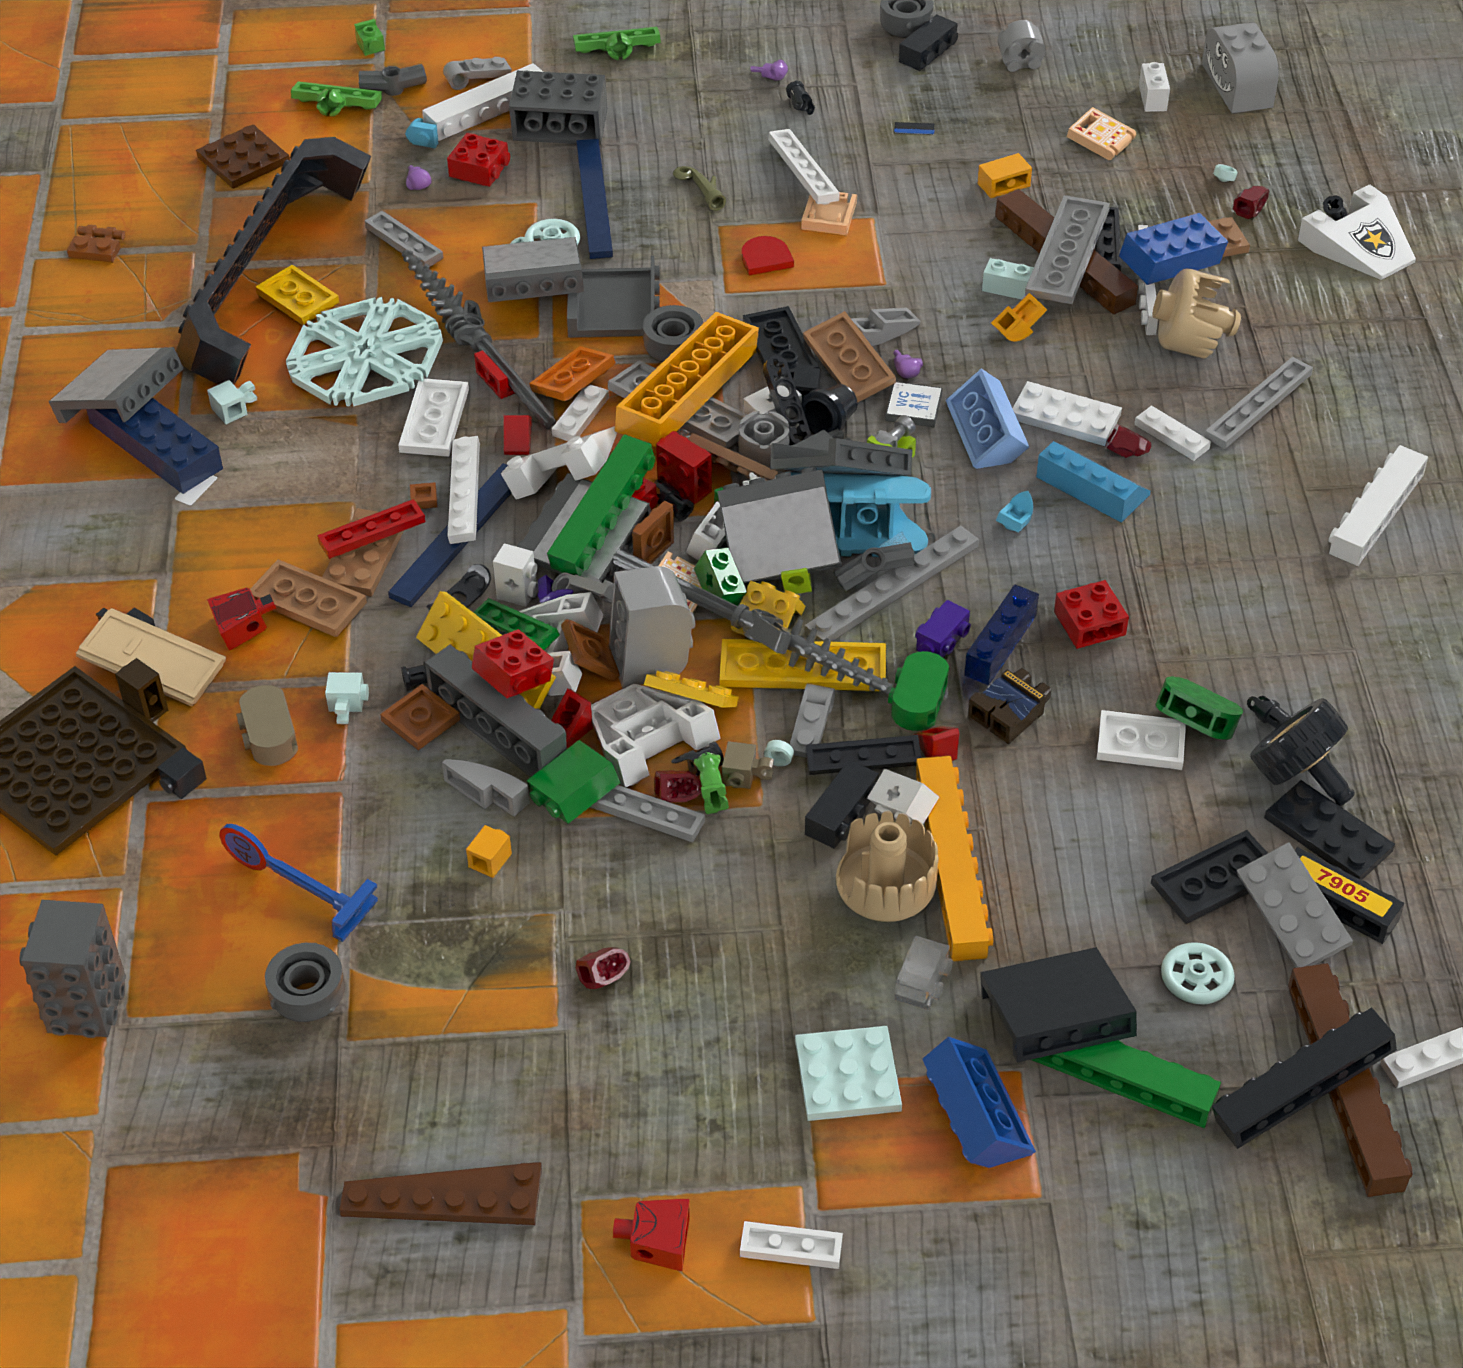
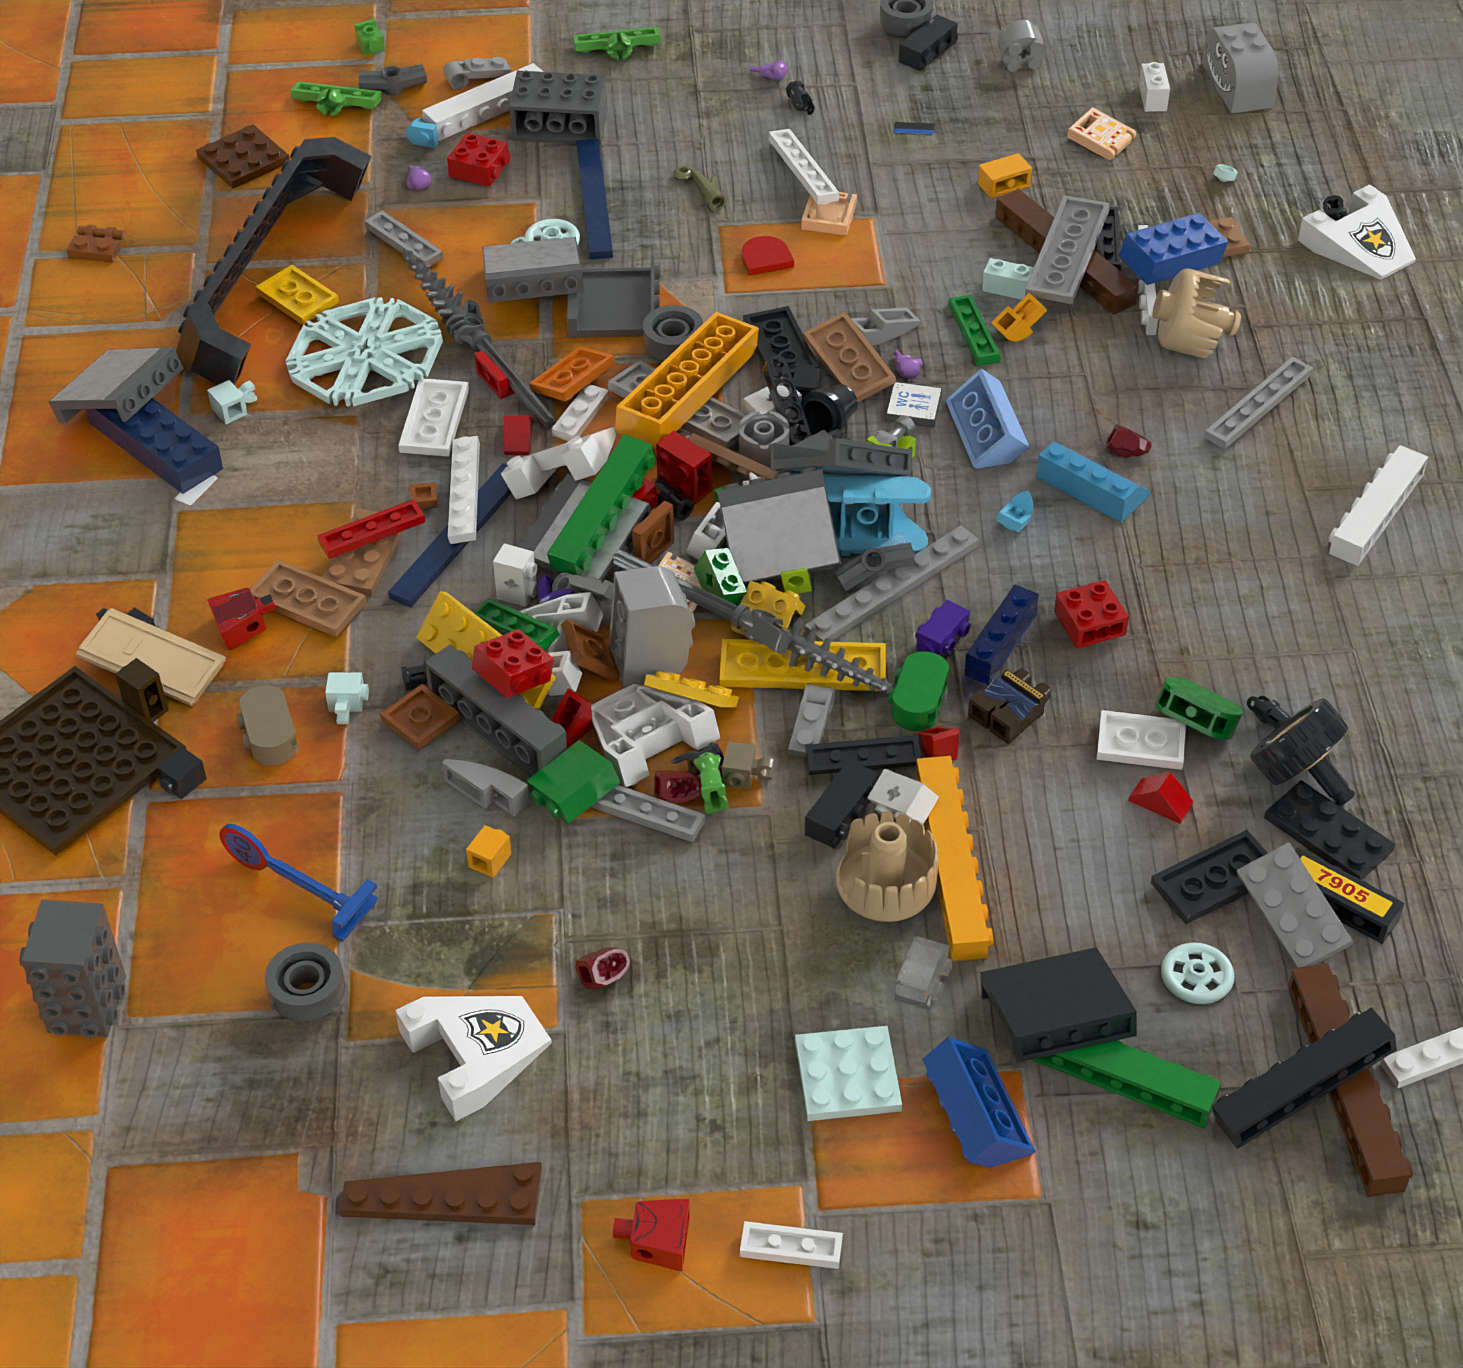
(471, 585): black piece -> none
(486, 1034): none -> white wedge
(779, 751): light aqua tile -> none
(974, 330): none -> green tile
(1066, 413): white plate -> none
(1162, 796): none -> red slope
(1172, 433): white plate -> none
(1250, 201): dark red rock -> none

